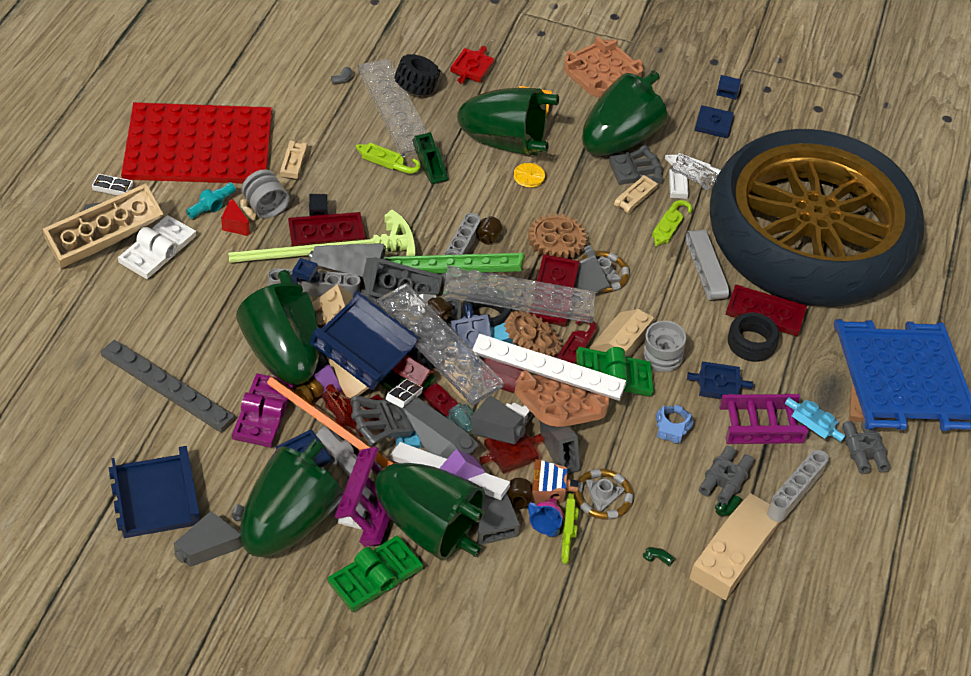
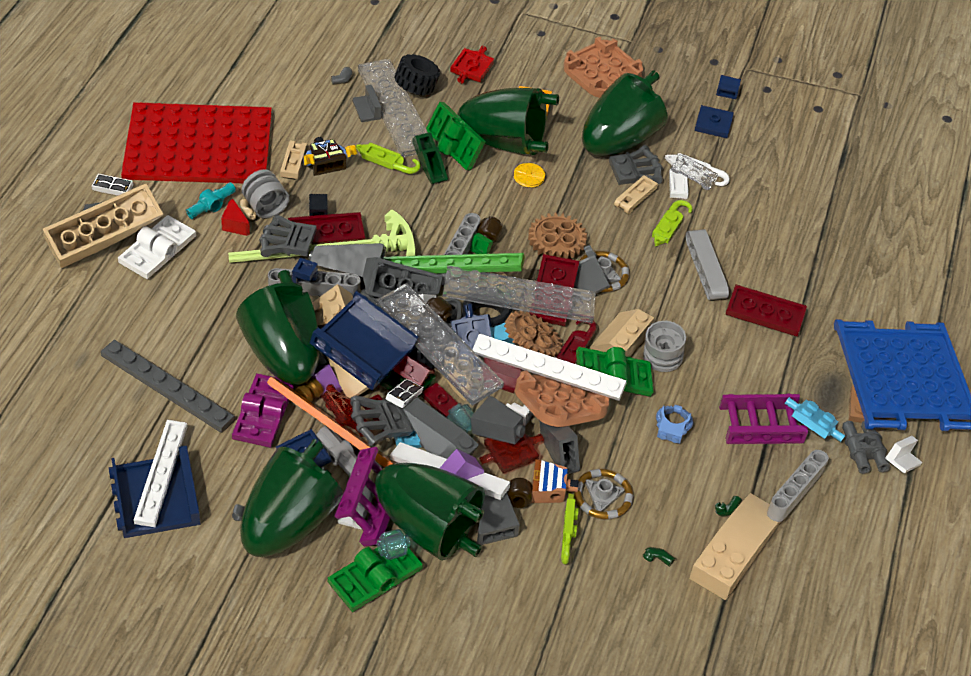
(160, 474): none -> white tile
(206, 541): dark grey slope -> none
(297, 239): none -> dark grey plate
(327, 156): none -> torso
(368, 106): none -> dark grey panel
(393, 544): none -> clear light blue head
(455, 136): none -> green plate
(481, 244): none -> green plate
(546, 517): blue hat -> none
(719, 380): dark blue plate -> none
(726, 475): dark grey pin -> none
(754, 323): black tyre -> none
(806, 276): wheel -> none
(901, 456): none -> white panel

